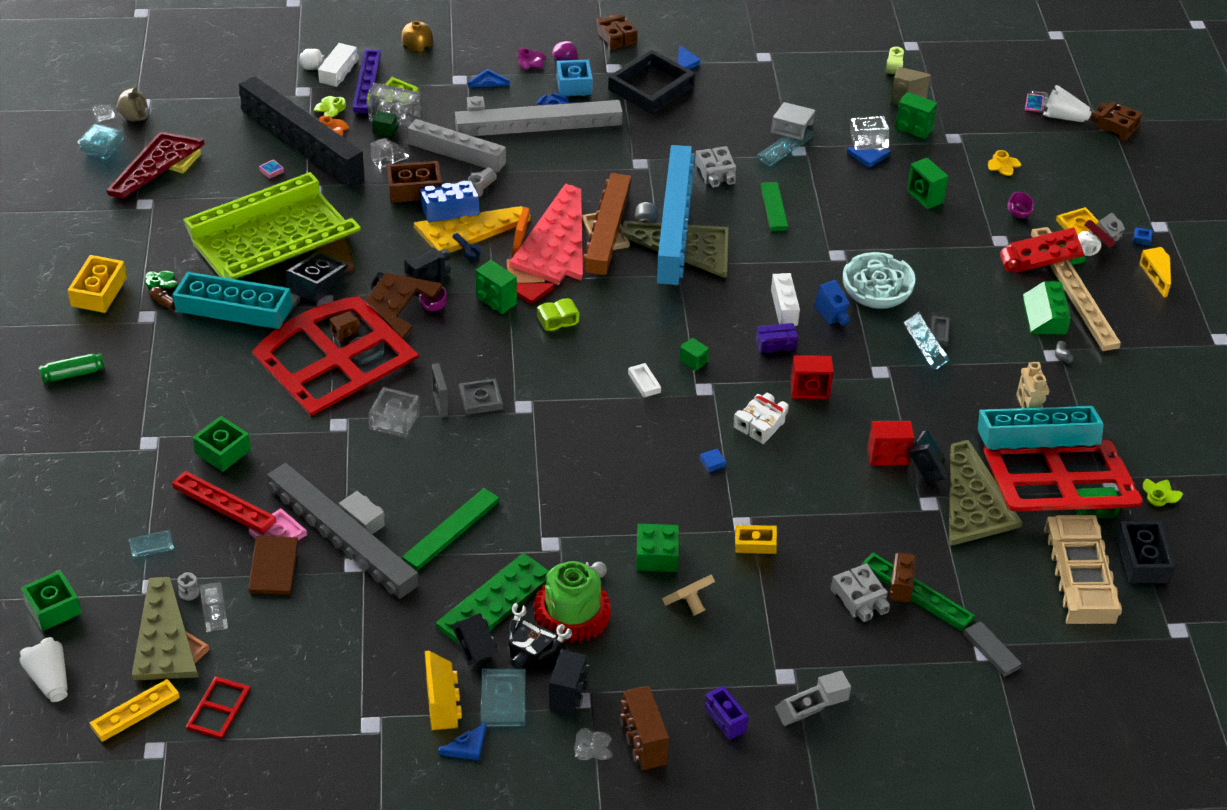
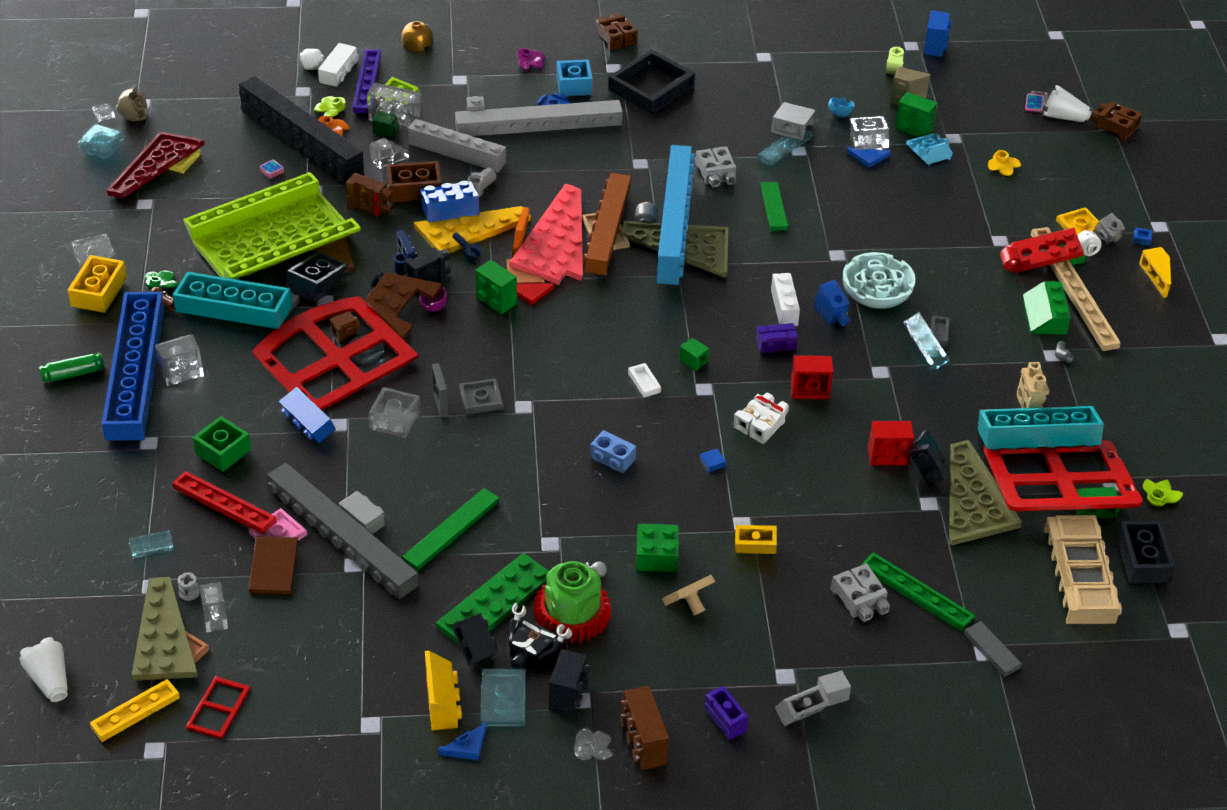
(51, 600): green brick -> none
(95, 245): none -> clear tile
(133, 366): none -> blue brick
(179, 360): none -> clear brick
(306, 415): none -> brick
(369, 195): none -> reddish brown hips
(405, 251): none -> dark blue plate
(488, 79): blue tile -> none
(558, 314): lime brick -> none
(564, 51): magenta hair -> none
(613, 451): none -> medium blue brick
(687, 59): blue tile -> none
(840, 107): none -> dark azure hair
(902, 577): reddish brown brick -> none
(927, 183): green brick -> none
(931, 148): none -> medium azure slope
(937, 33): none -> blue brick
(1020, 205): magenta hair -> none
(1100, 233): dark red tile -> none

